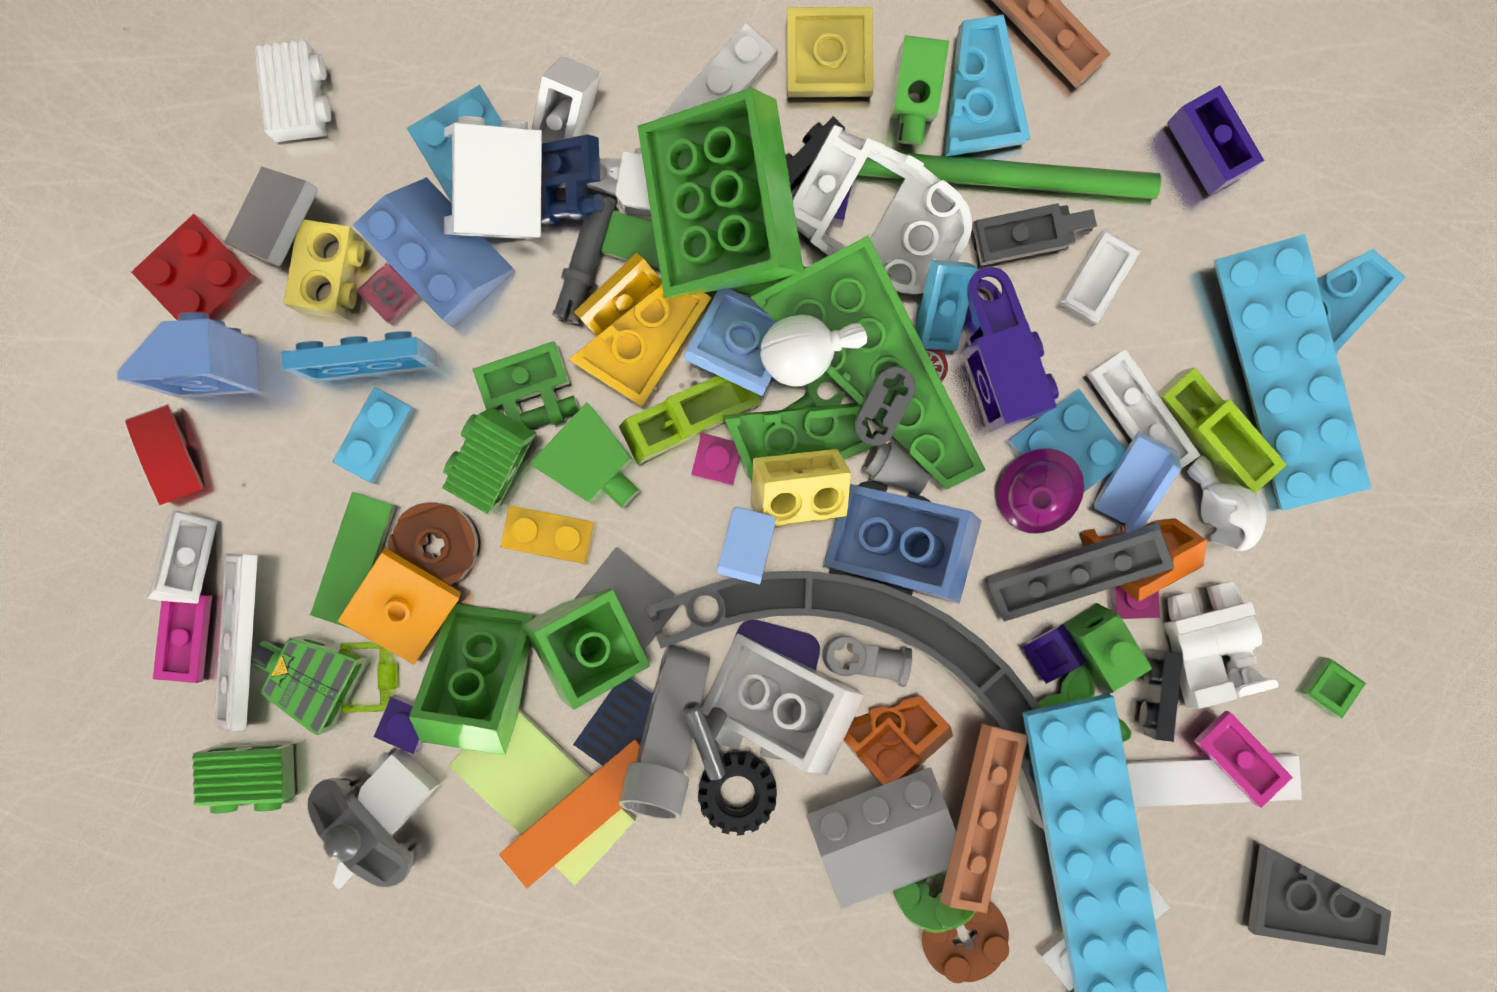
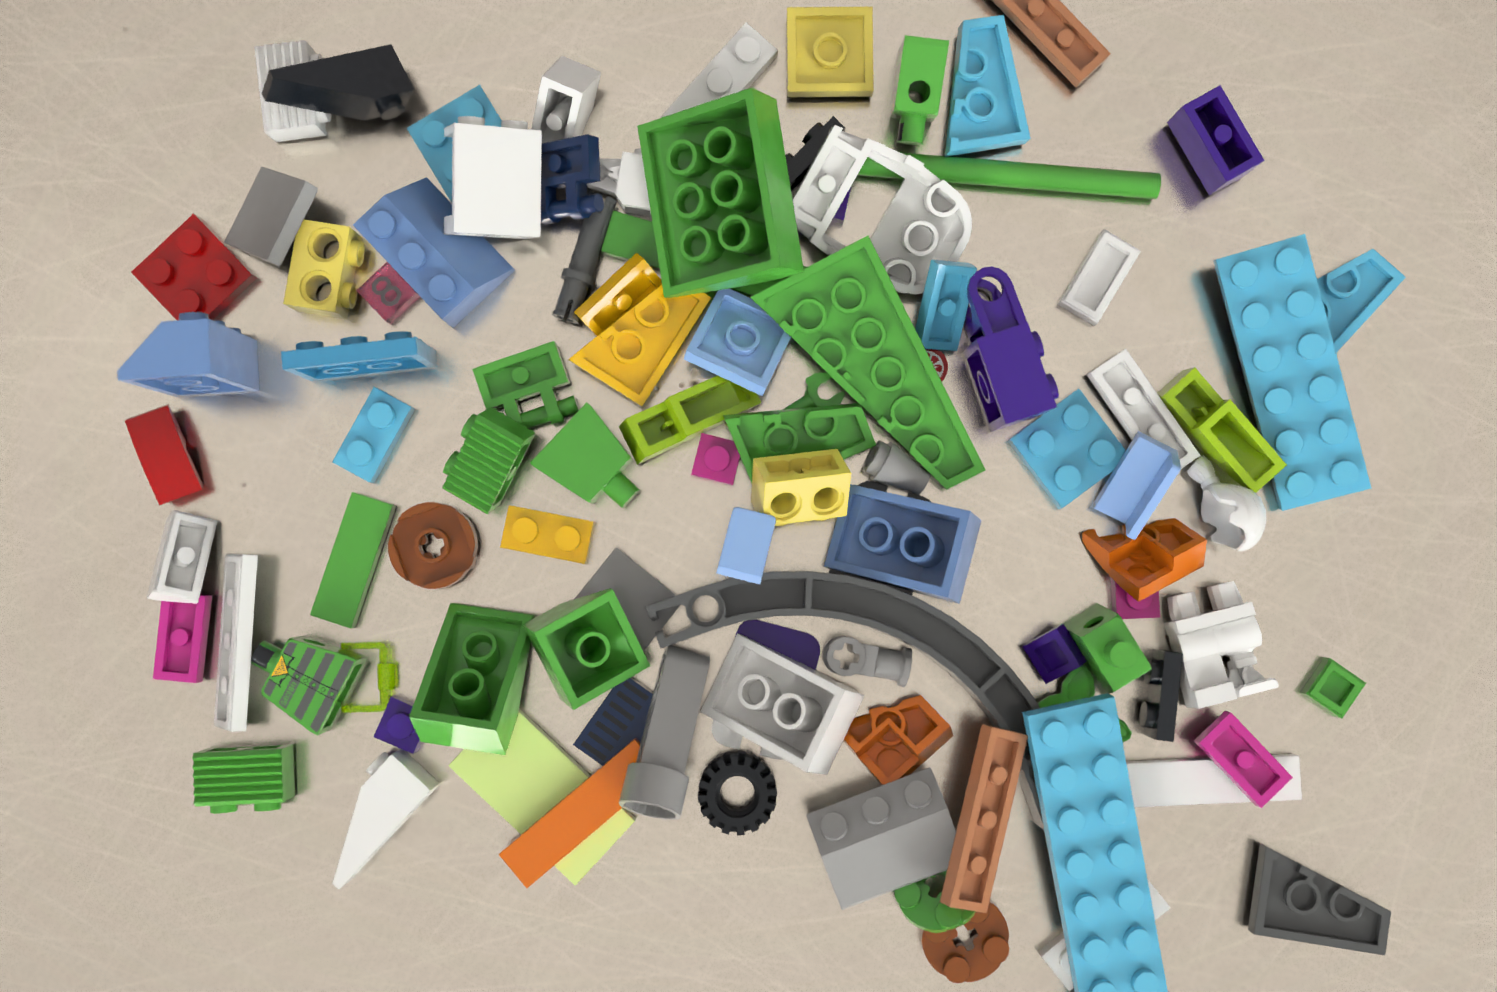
(347, 85): none -> black slope
(356, 836): dark grey connector -> none
(399, 606): light orange plate -> none
(704, 734): dark grey piece -> none
(802, 348): white hair -> none
(893, 410): dark grey beam -> none
(1029, 232): dark grey hinge -> none
(1040, 490): magenta hat -> none
(1081, 572): dark grey plate -> none

